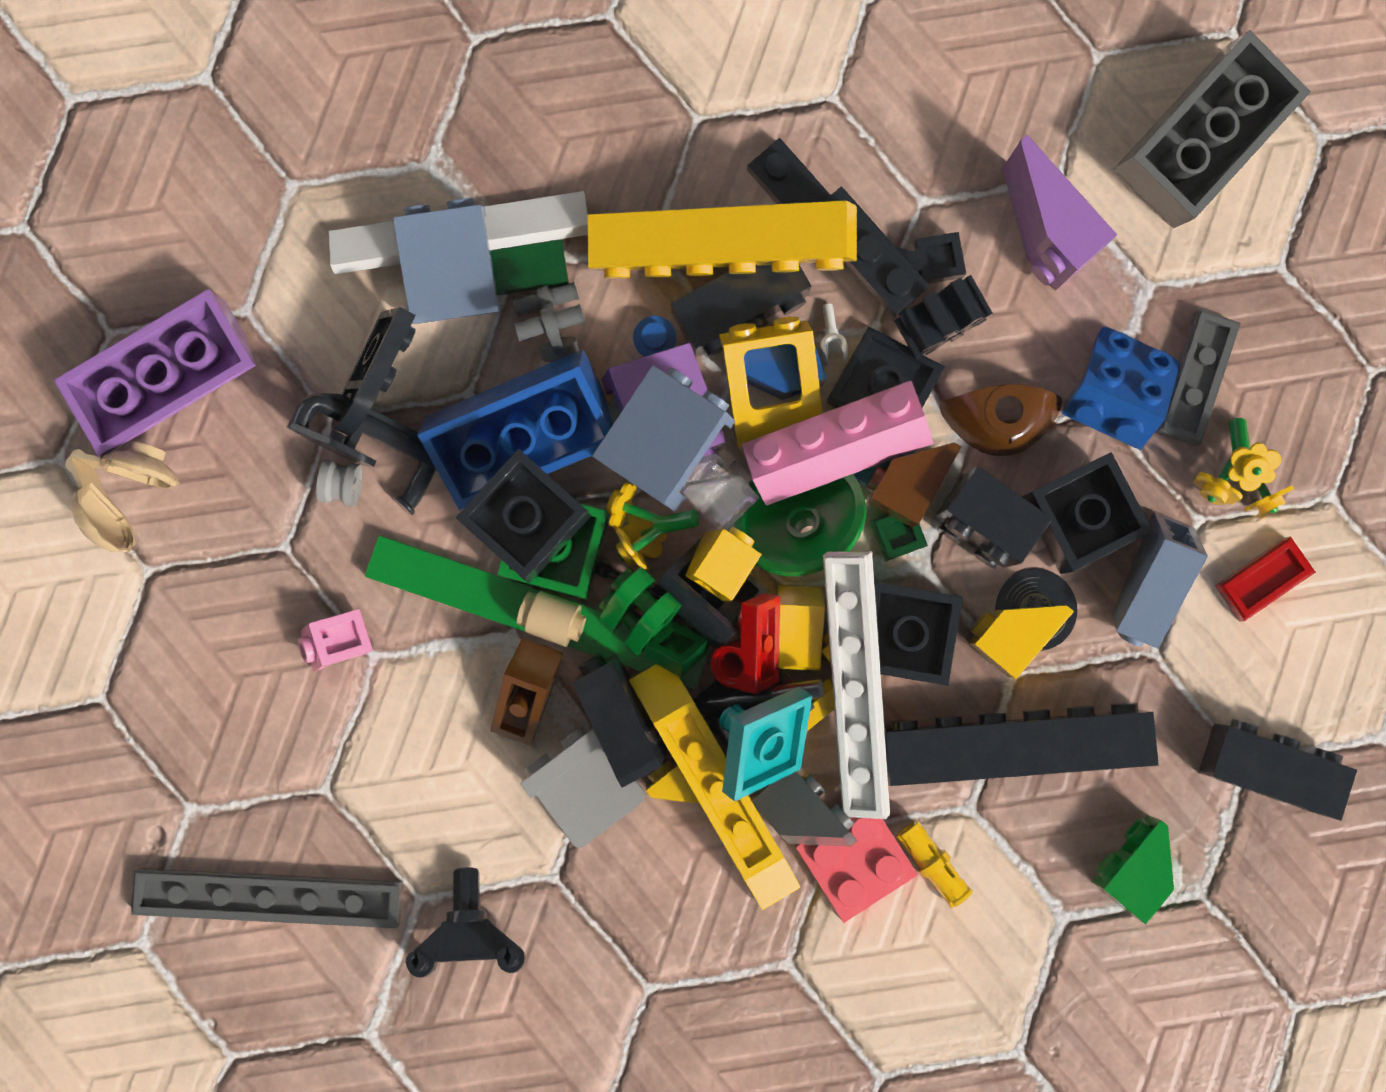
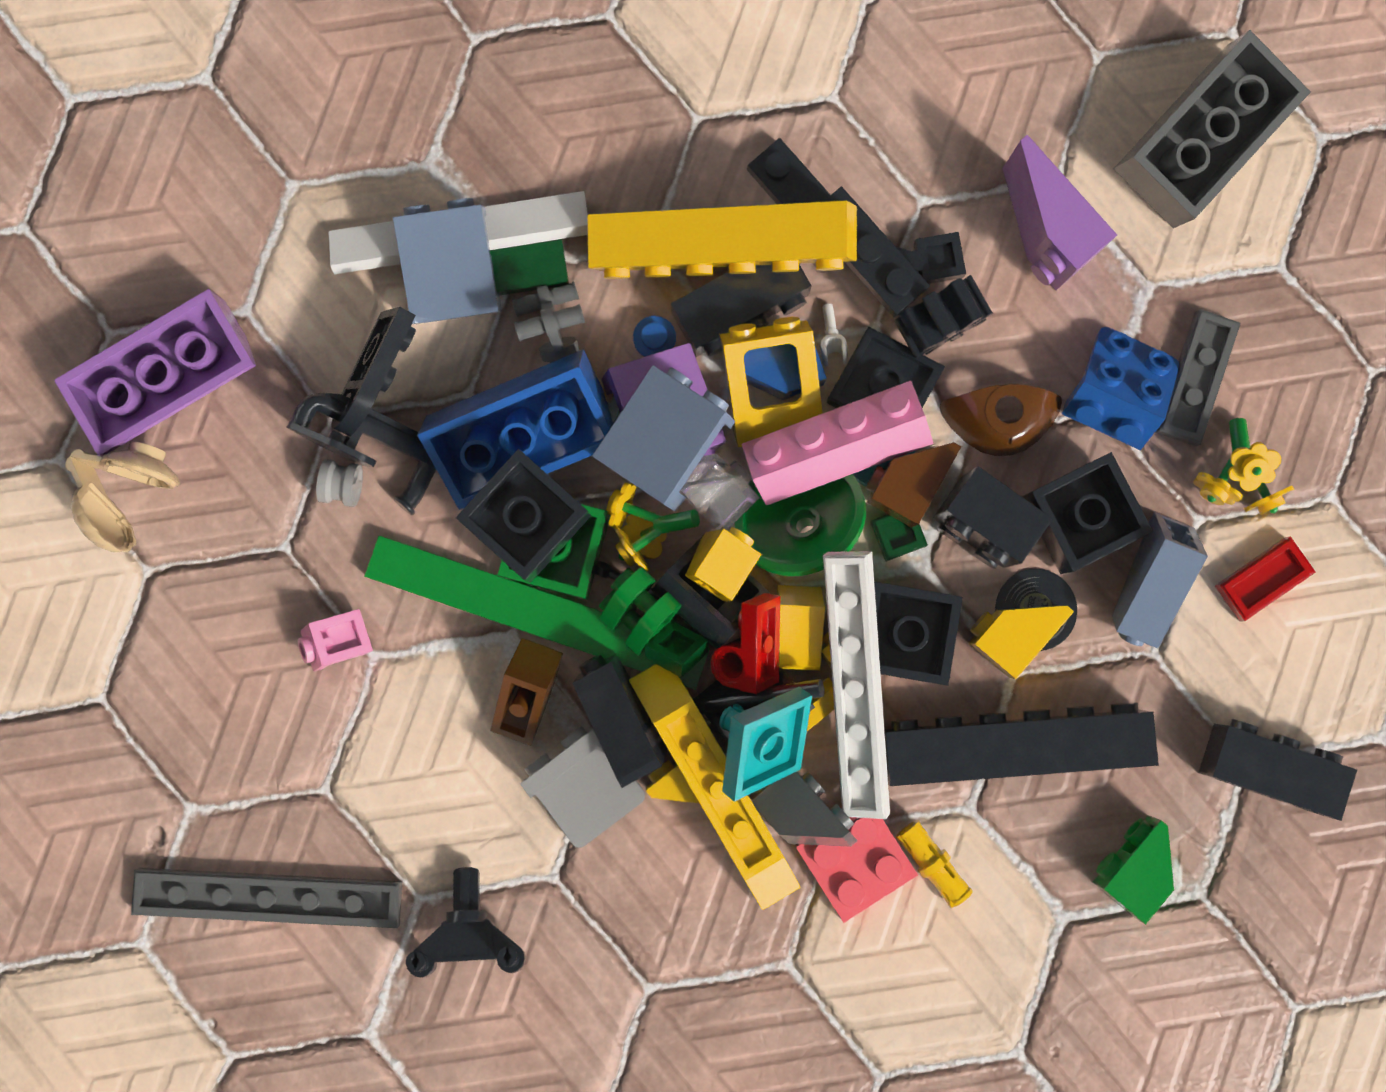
(551, 618): tan brick -> none

